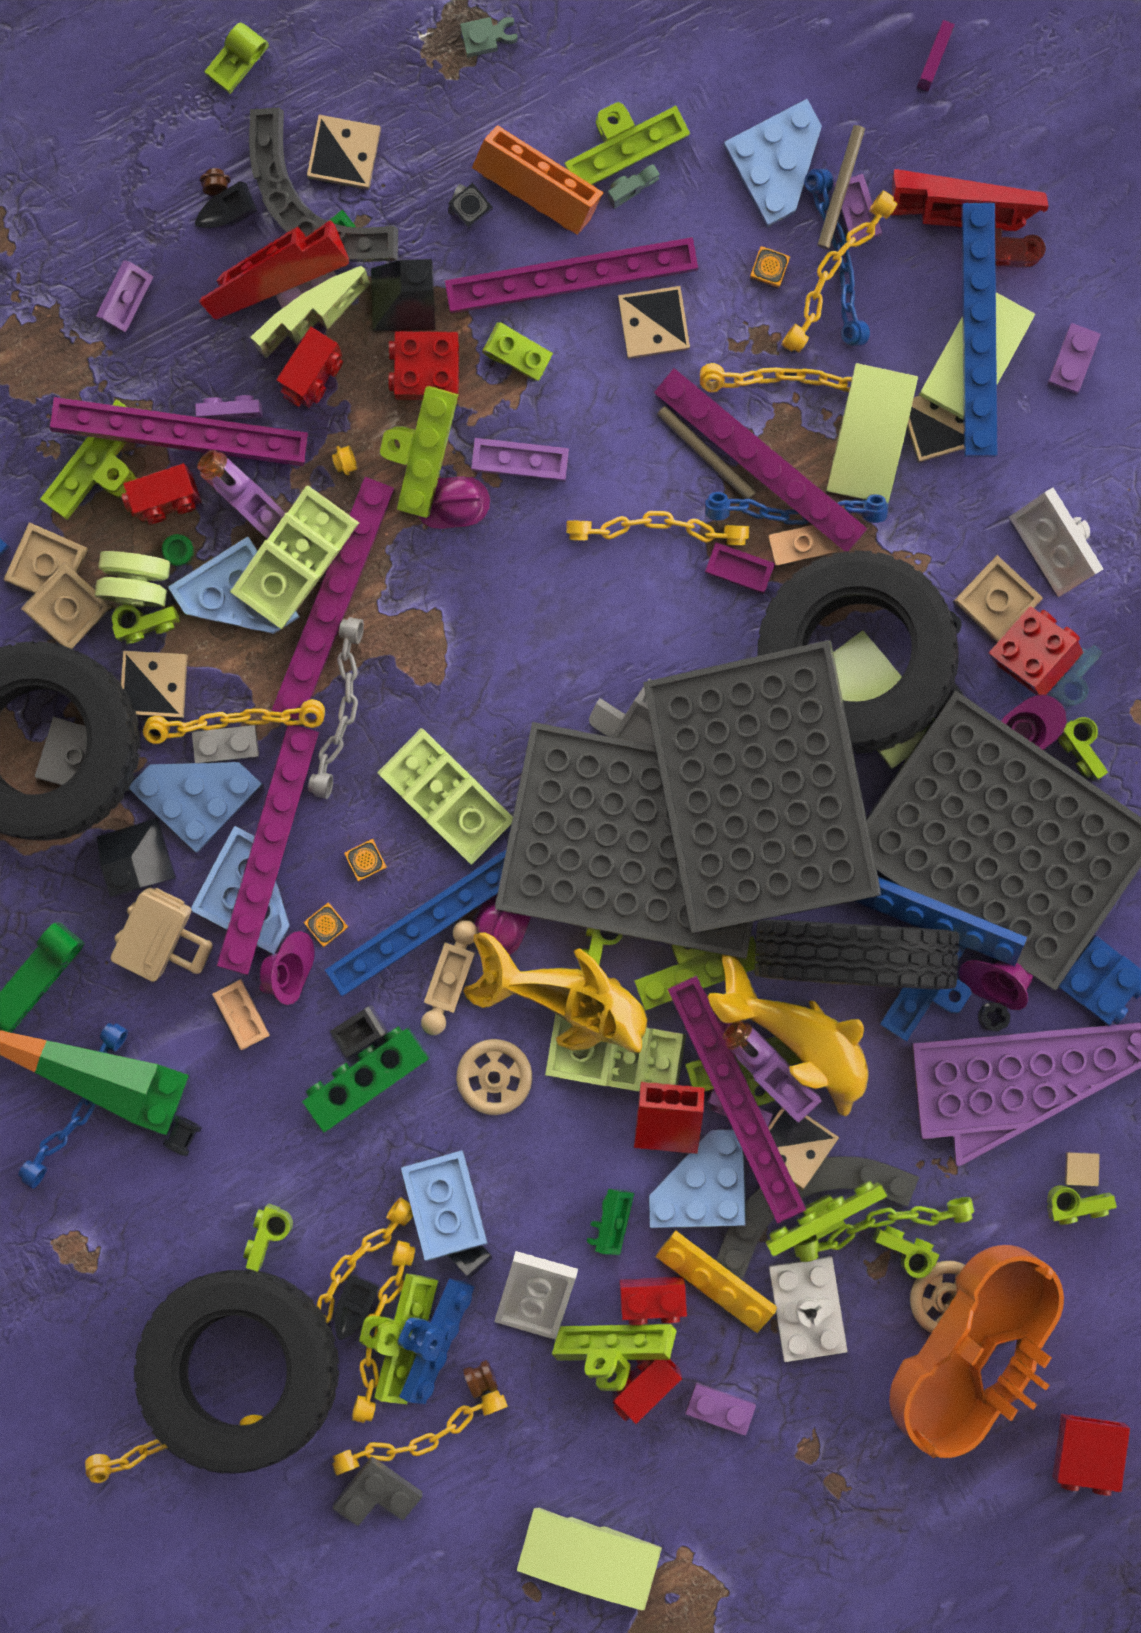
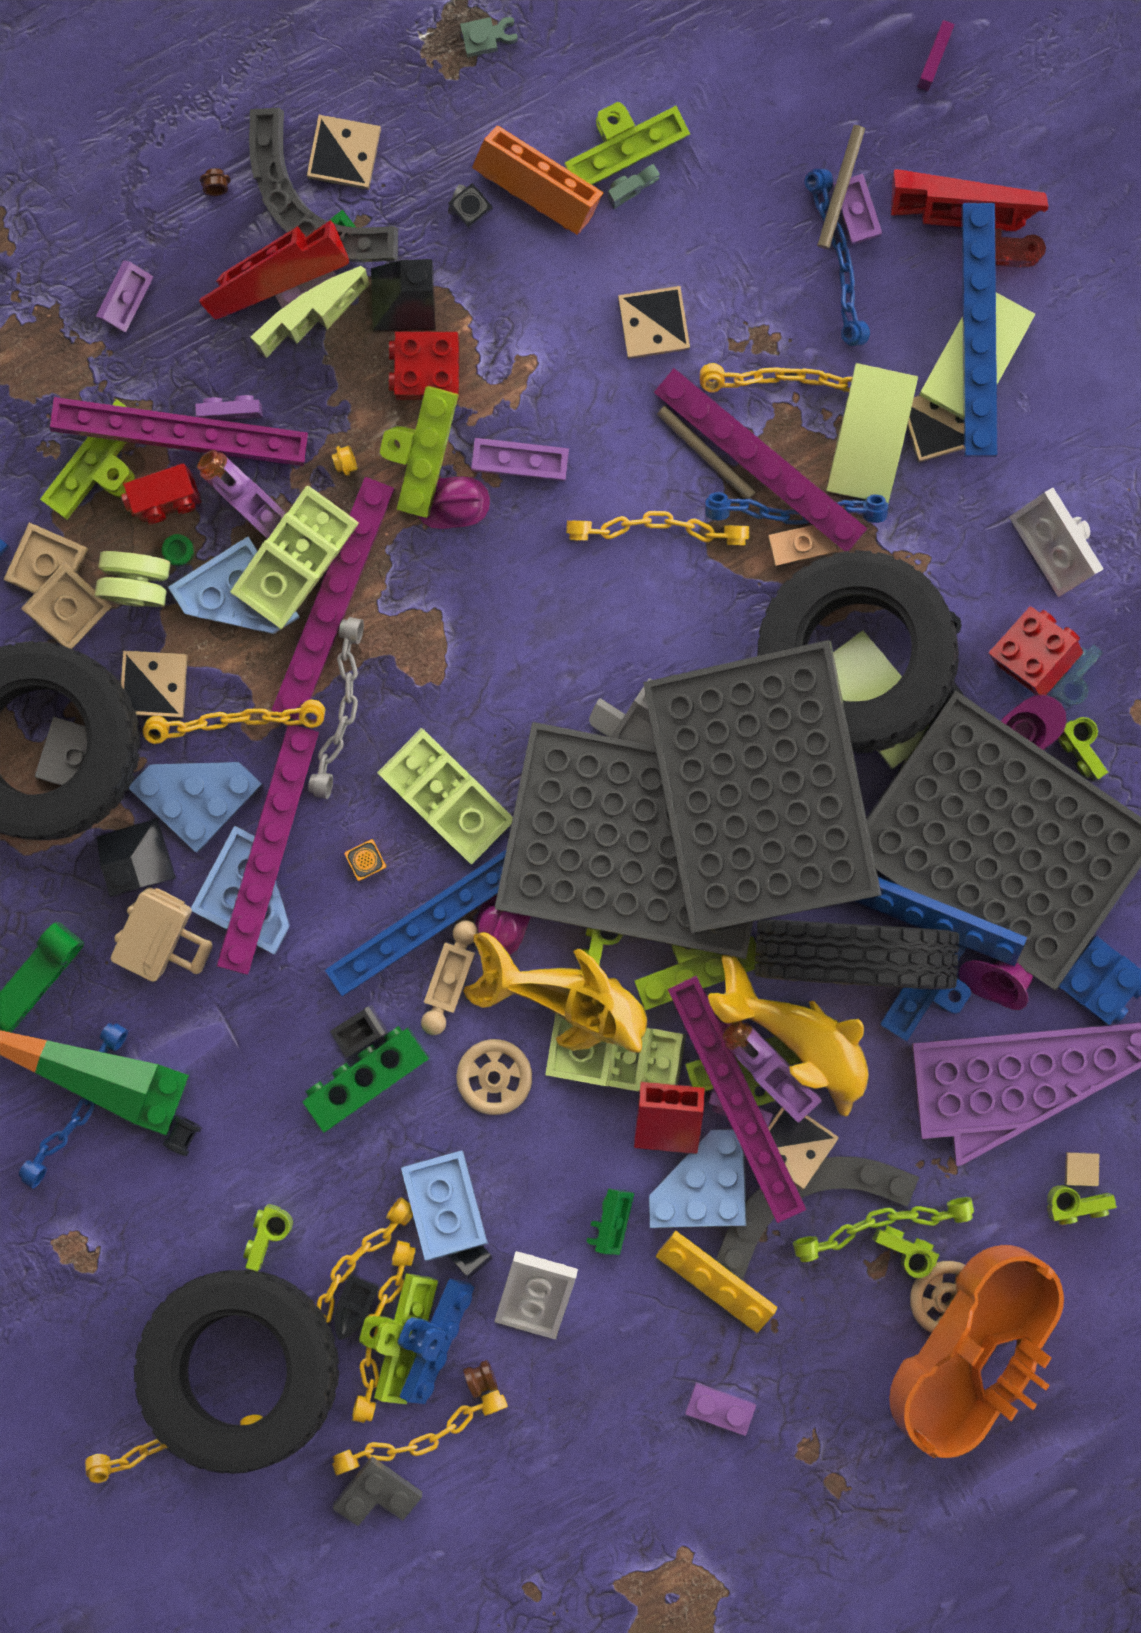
(160, 621): lime plate -> none
(225, 744): light grey plate -> none
(227, 207): black plate -> none
(238, 56): lime plate -> none
(241, 1014): light nougat plate -> none
(287, 970): magenta piece -> none
(309, 369): red brick -> none
(326, 924): tile -> none
(517, 351): lime plate -> none
(571, 275): magenta plate -> none
(589, 1559): yellowish green slope -> none
(610, 1348): lime plate -> none
(645, 1388): red brick -> none
(653, 1298): red brick -> none
(739, 568): magenta tile -> none
(769, 267): tile -> none
(776, 159): light blue plate -> none
(808, 1309): white plate -> none
(824, 1217): lime plate -> none
(881, 207): yellow piece -> none
(986, 1022): black bush -> none
(997, 598): tan tile -> none
(1074, 358): medium lavender plate -> none
(1091, 1454): red brick -> none

